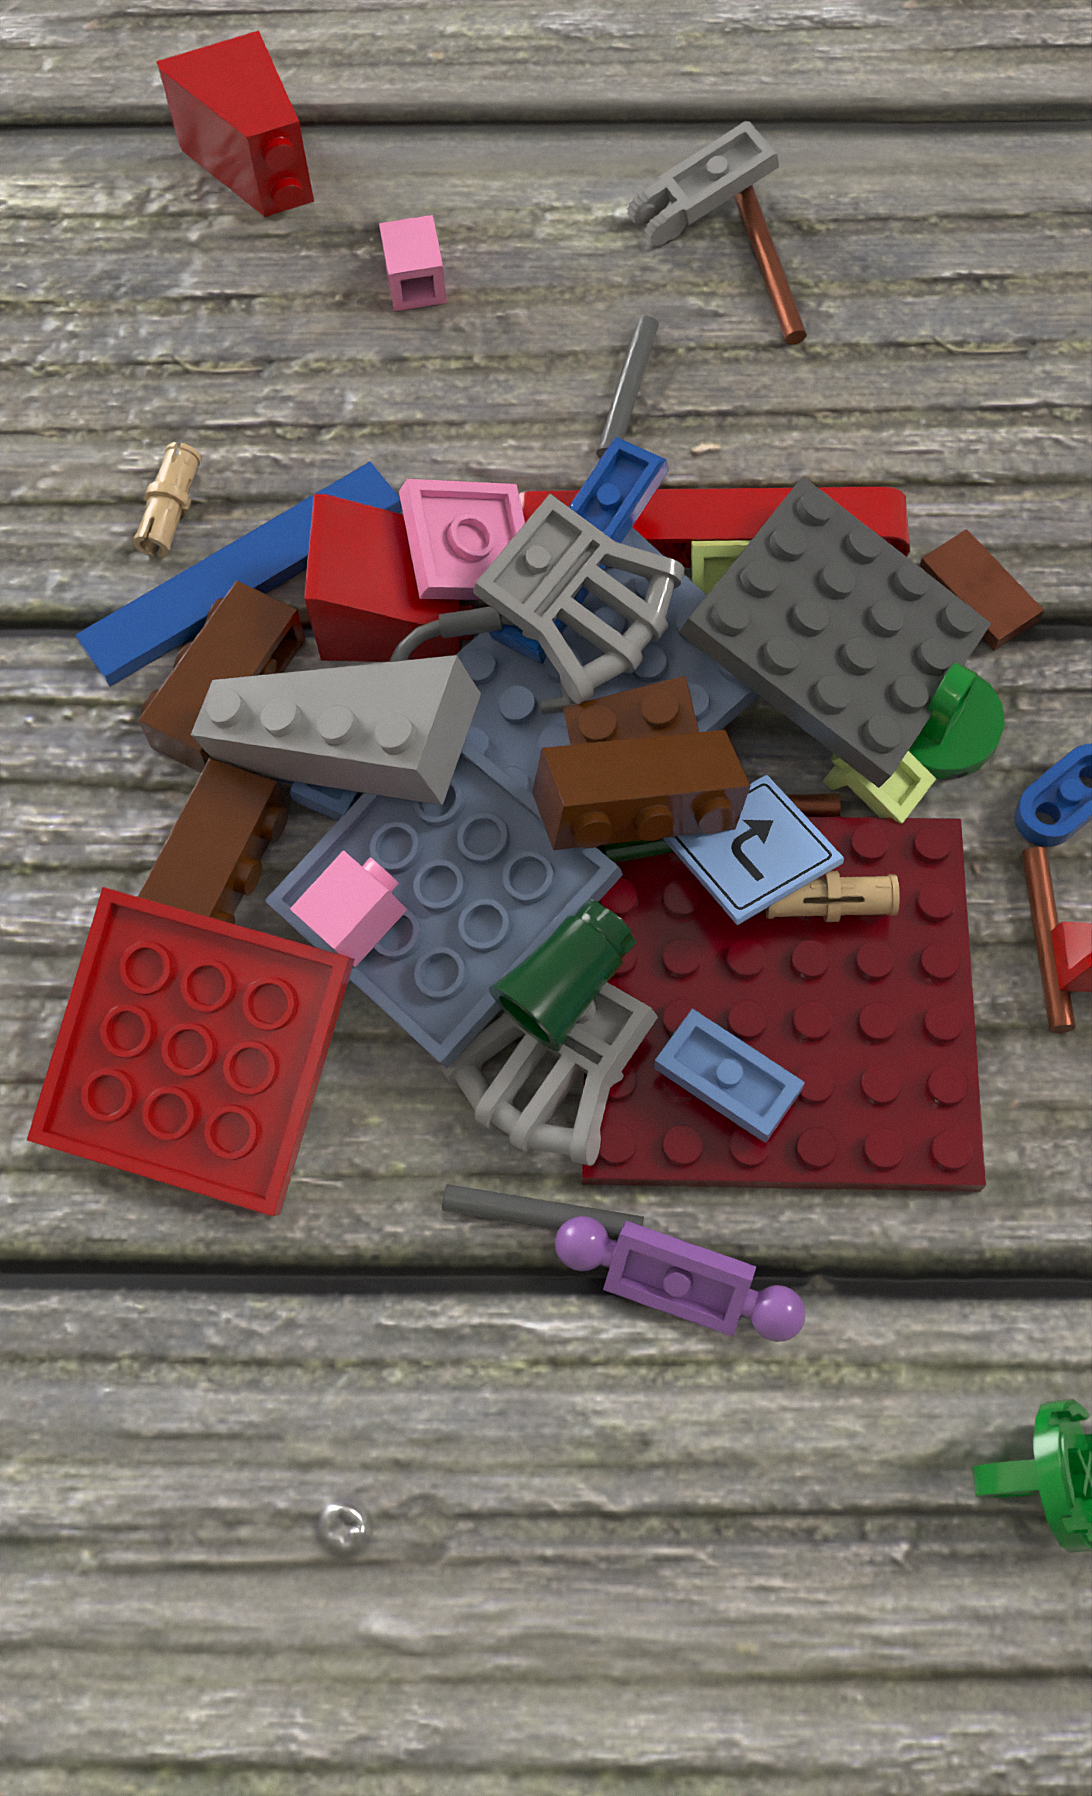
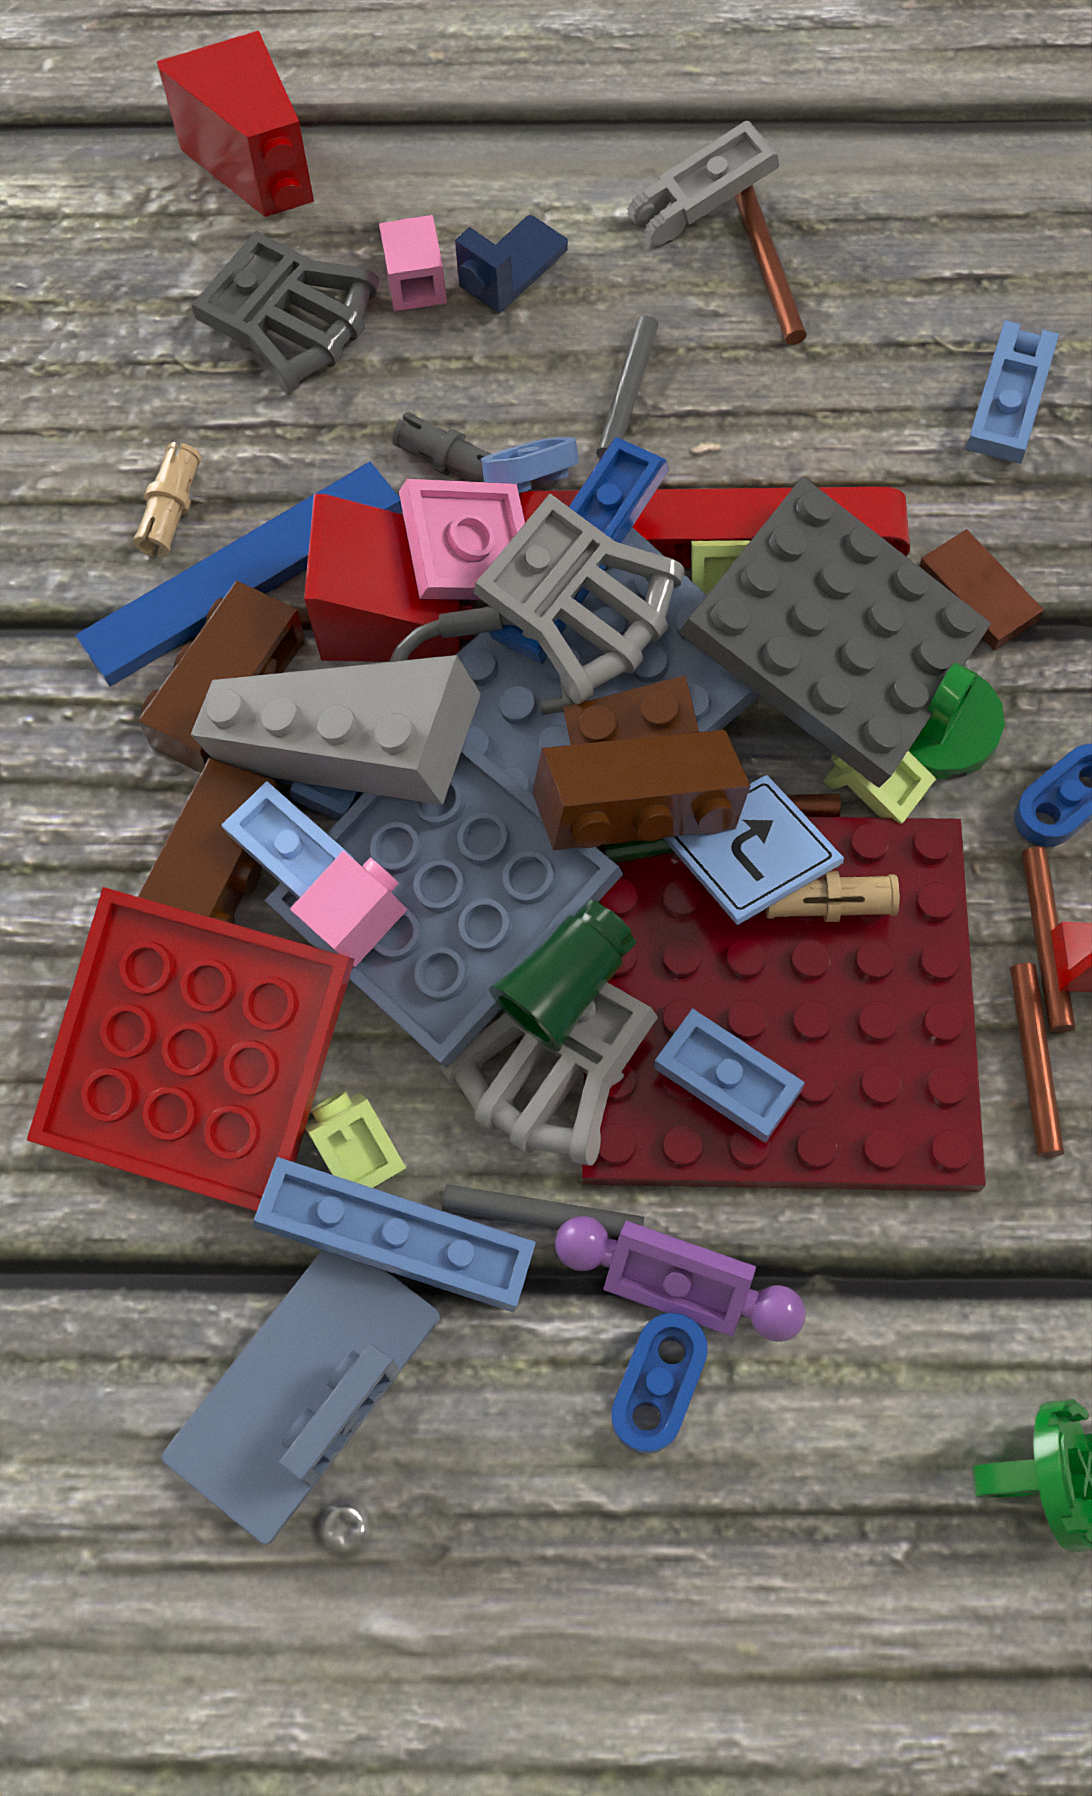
(259, 287): none -> dark grey plate
(282, 839): none -> light blue plate
(300, 1391): none -> sand blue bracket
(353, 1140): none -> yellowish green bracket
(394, 1234): none -> medium blue plate
(442, 448): none -> dark grey pin
(506, 269): none -> dark blue bracket
(536, 460): none -> medium blue plate
(659, 1384): none -> blue plate
(1012, 393): none -> medium blue plate
(1036, 1060): none -> copper bar

